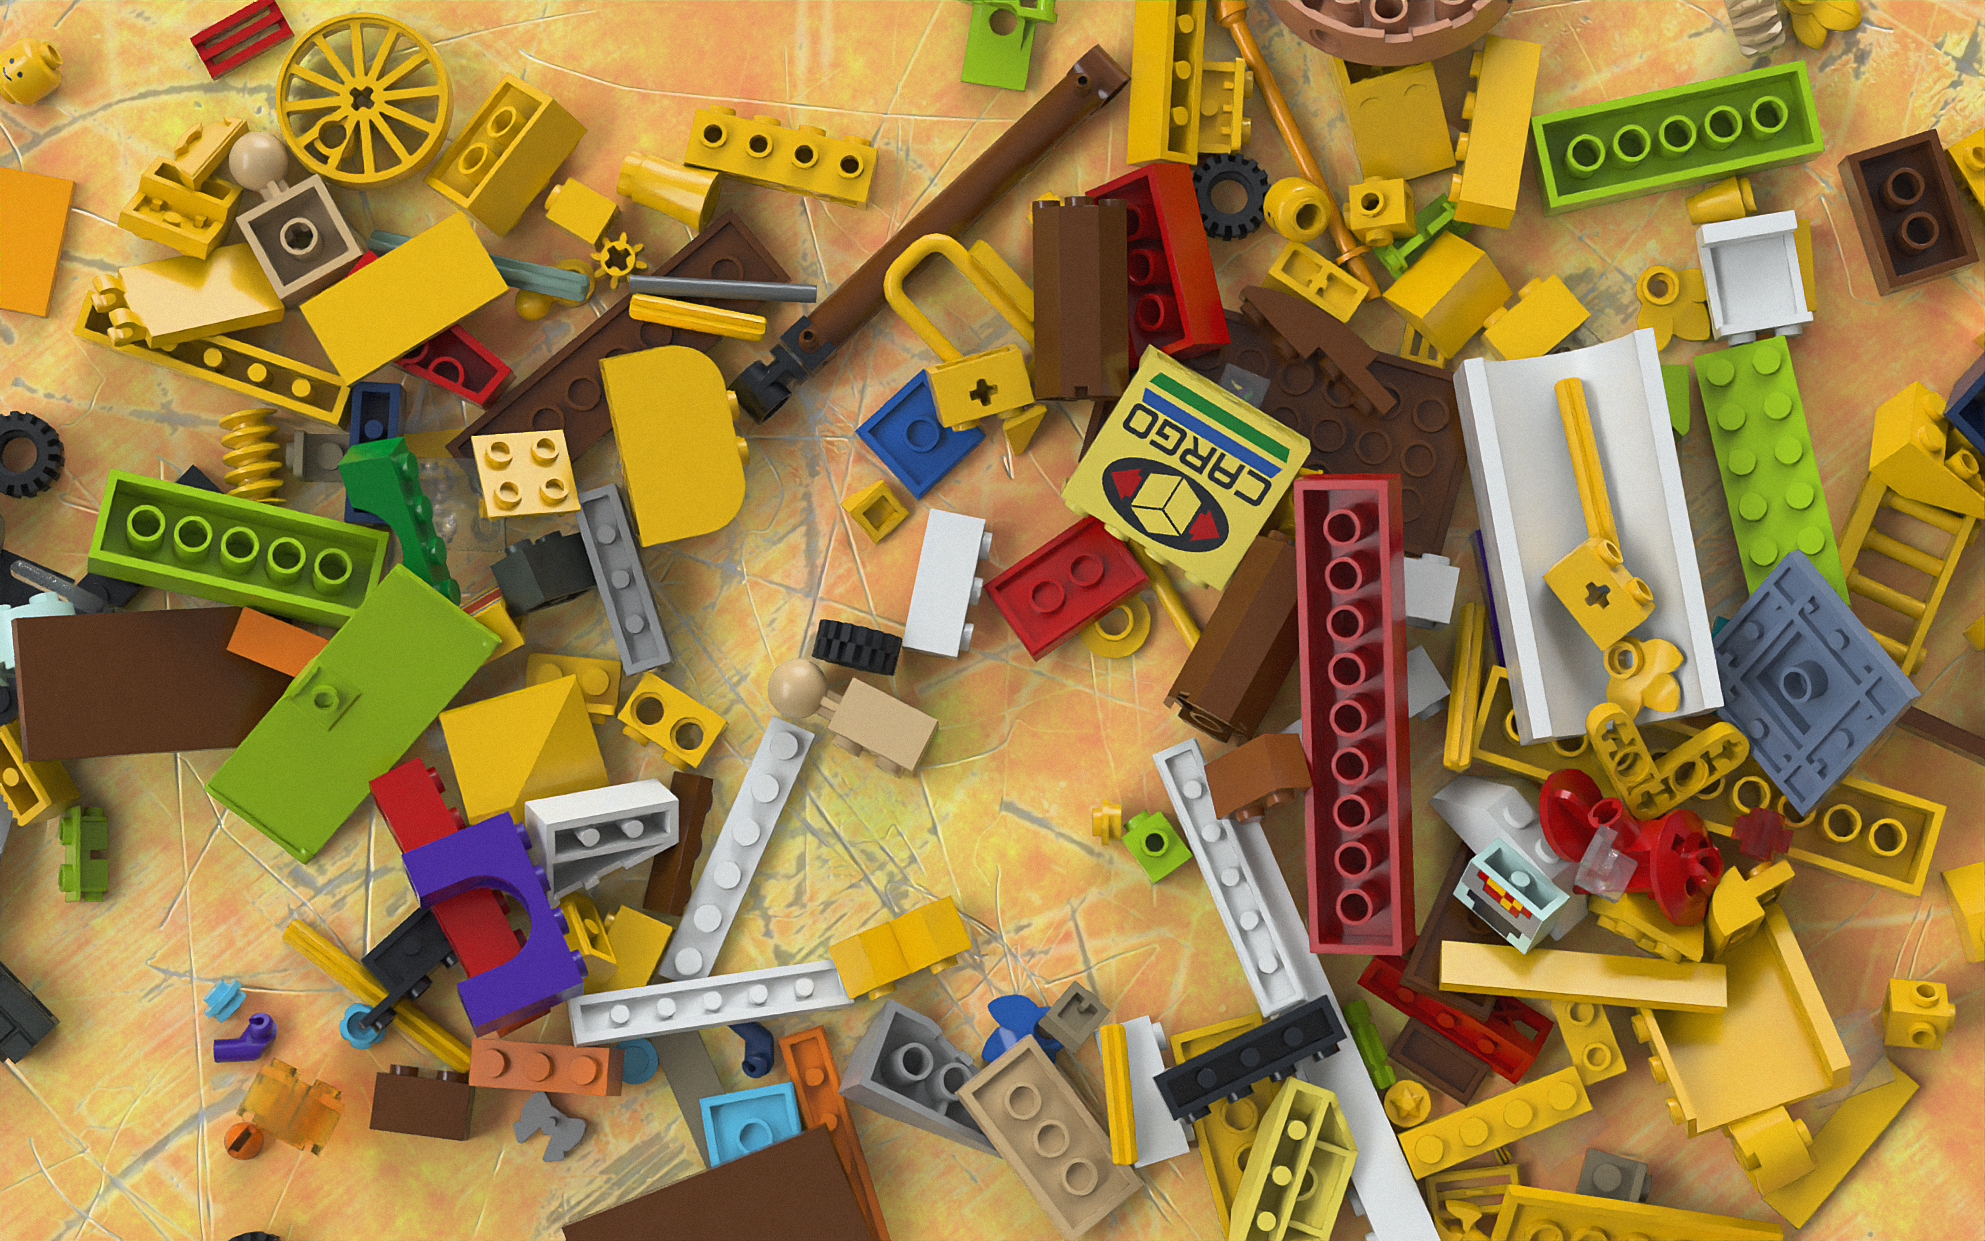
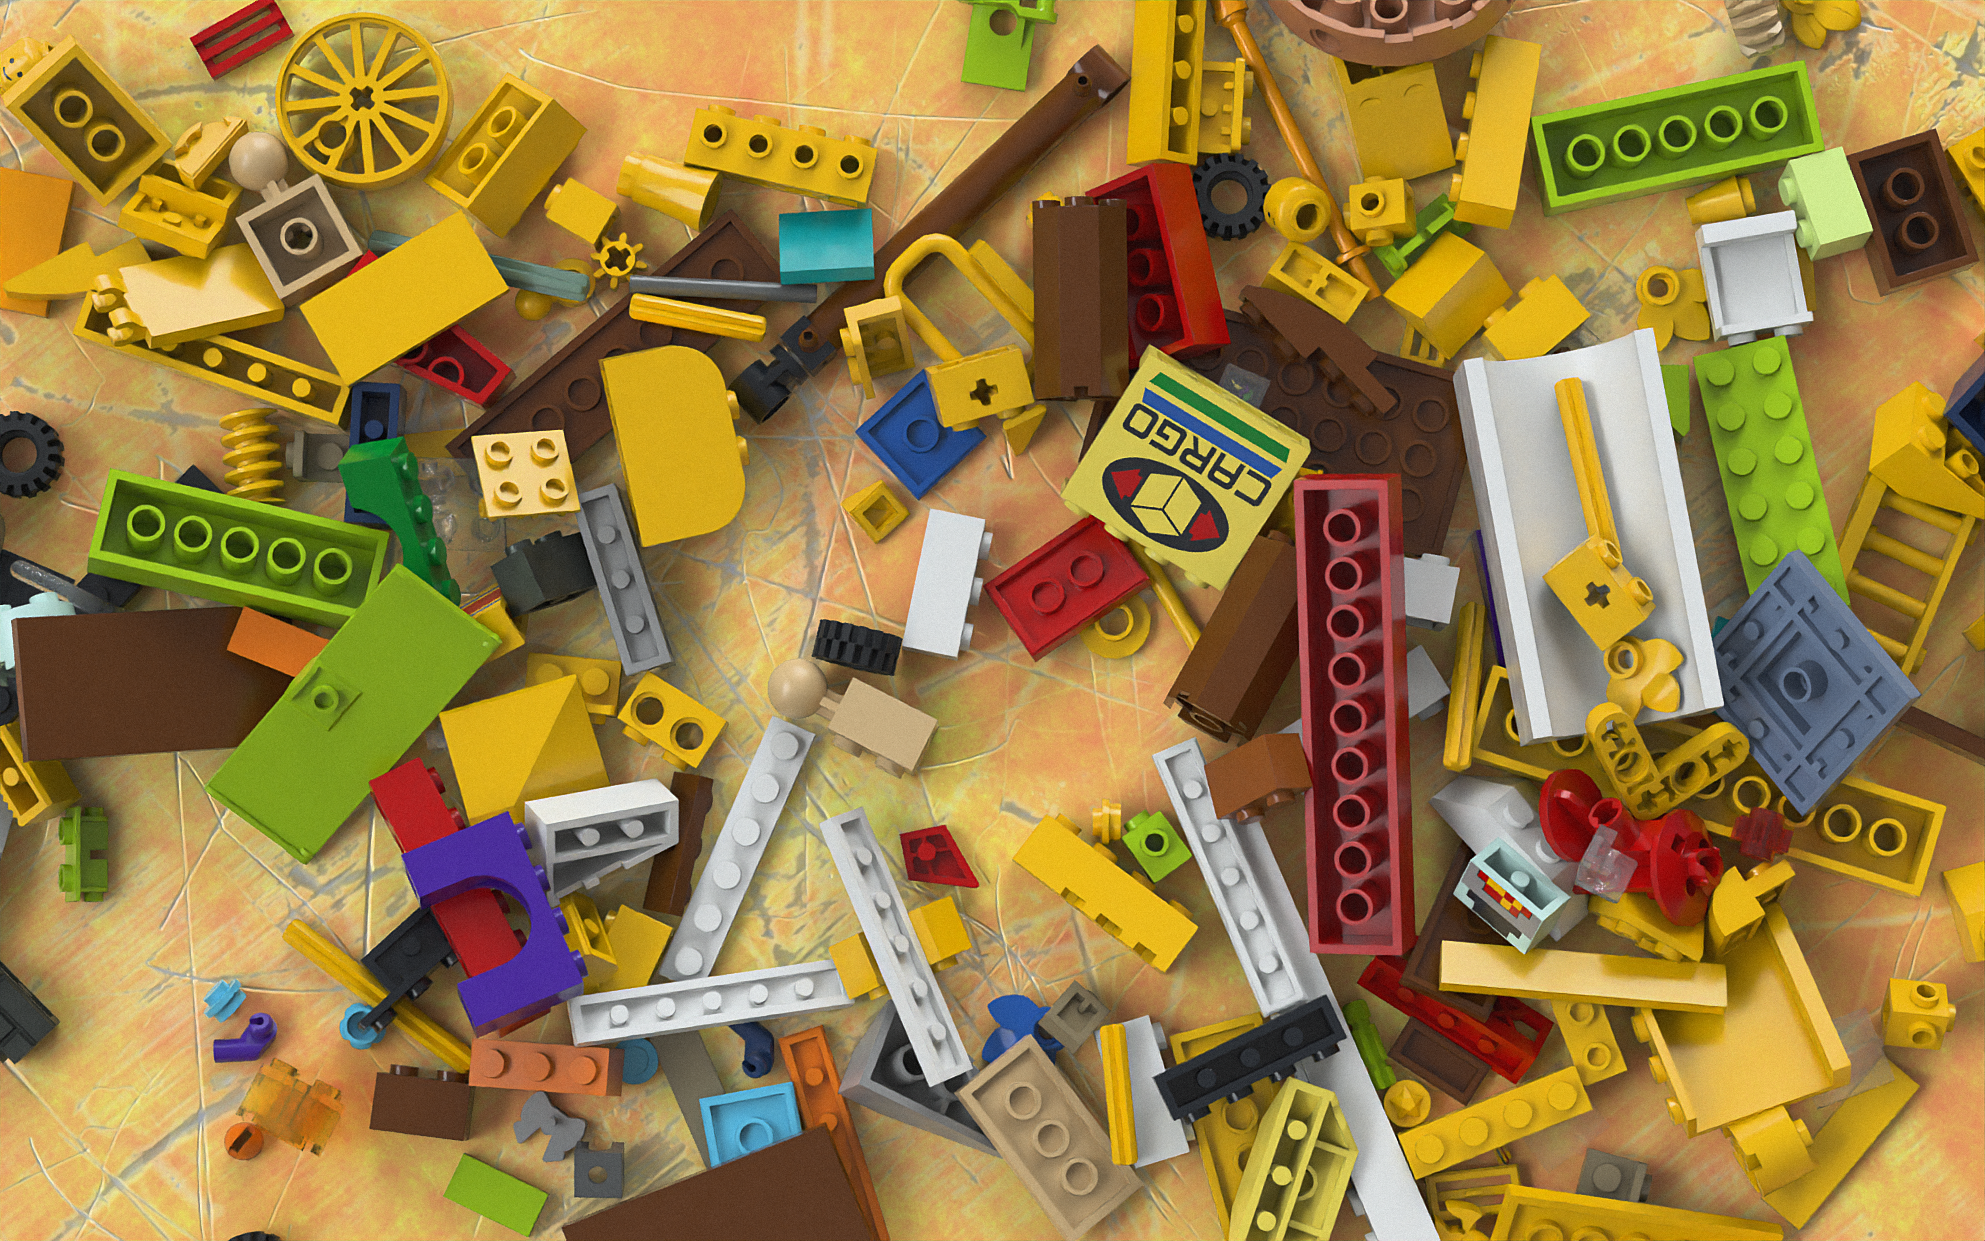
(72, 272): none -> yellow slope
(86, 120): none -> yellow brick
(496, 1195): none -> lime tile
(611, 1160): none -> dark grey piece
(826, 246): none -> teal tile
(877, 340): none -> yellow bracket
(895, 946): none -> white plate
(935, 858): none -> red piece
(1105, 893): none -> yellow wedge
(1825, 204): none -> yellowish green brick

